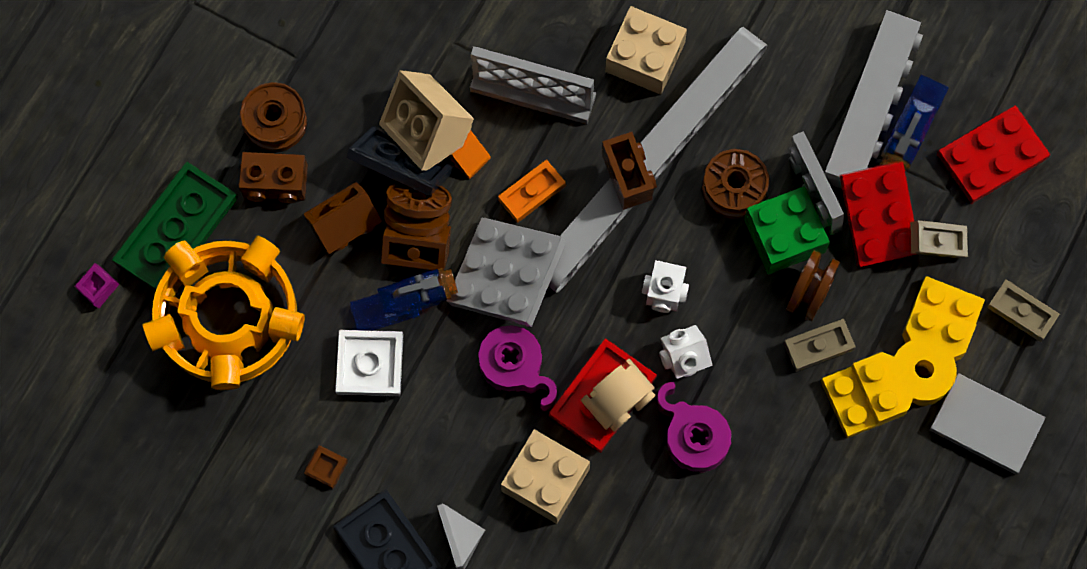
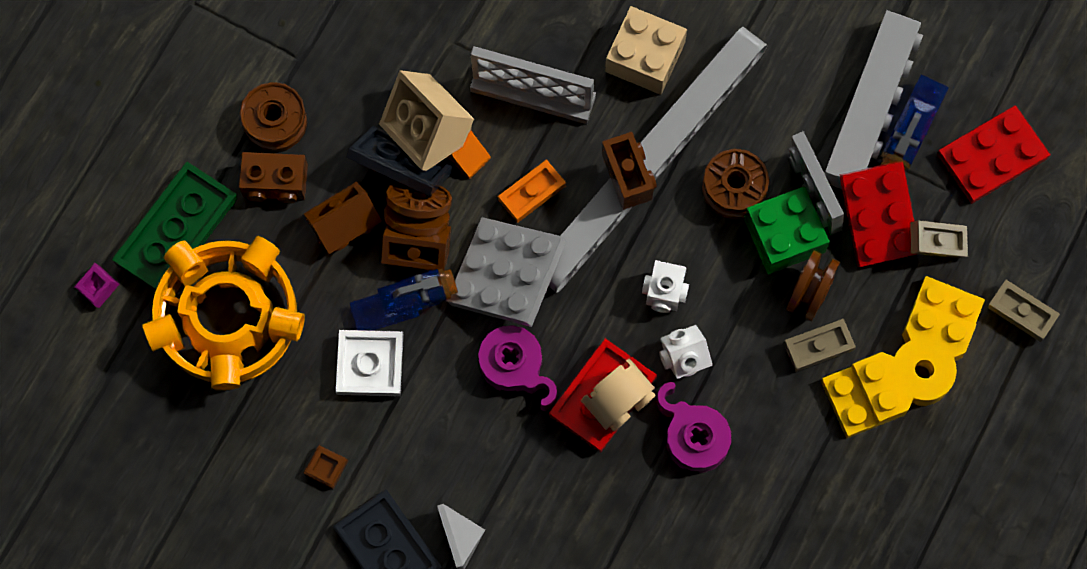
(545, 476): tan brick -> none
(987, 424): light grey tile -> none

